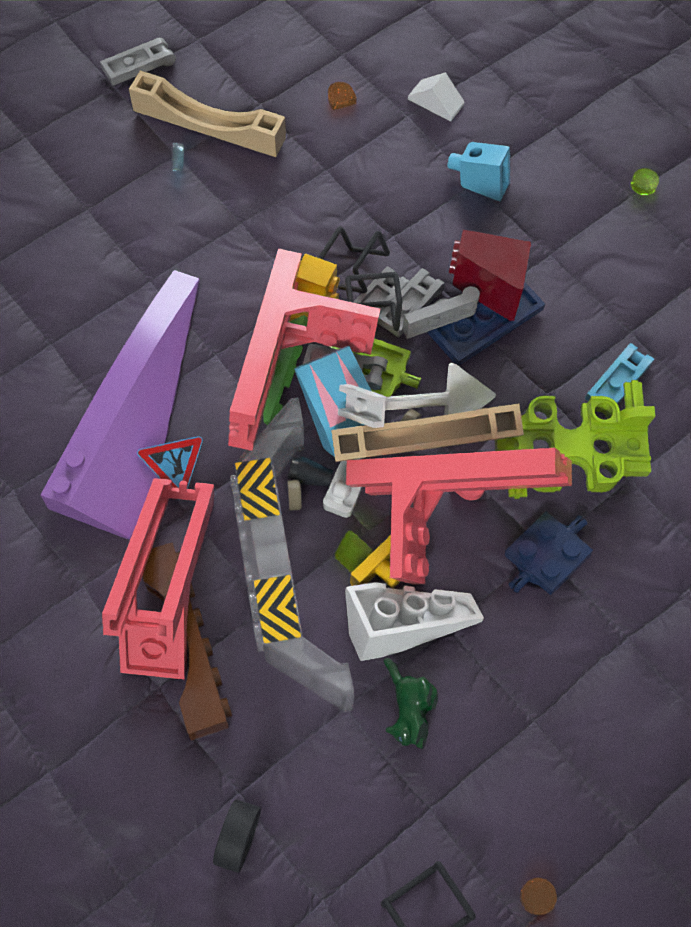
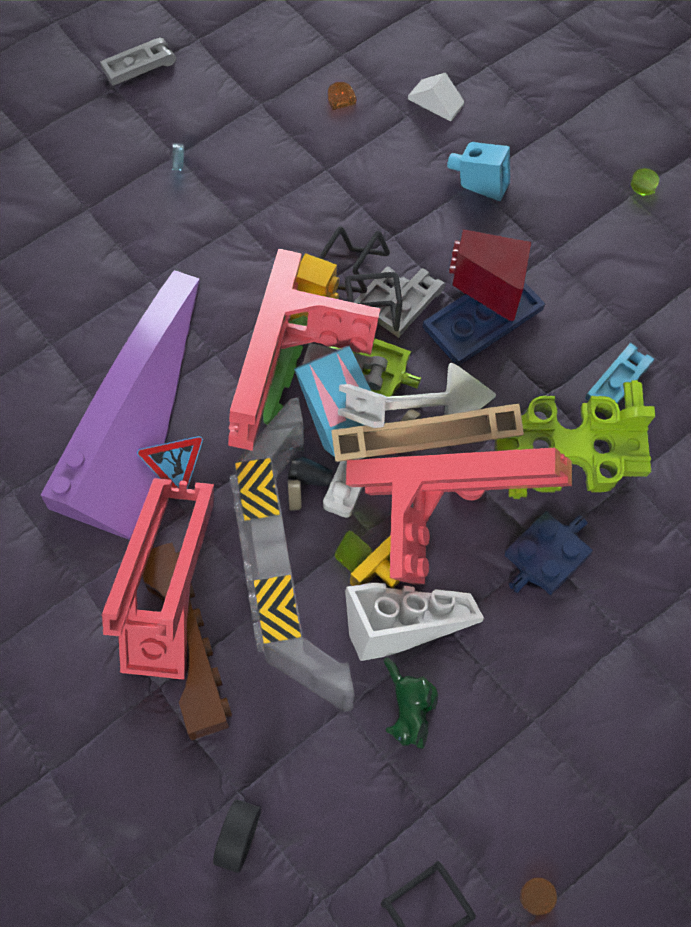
(254, 130): tan arch -> none
(441, 313): light grey plate -> none

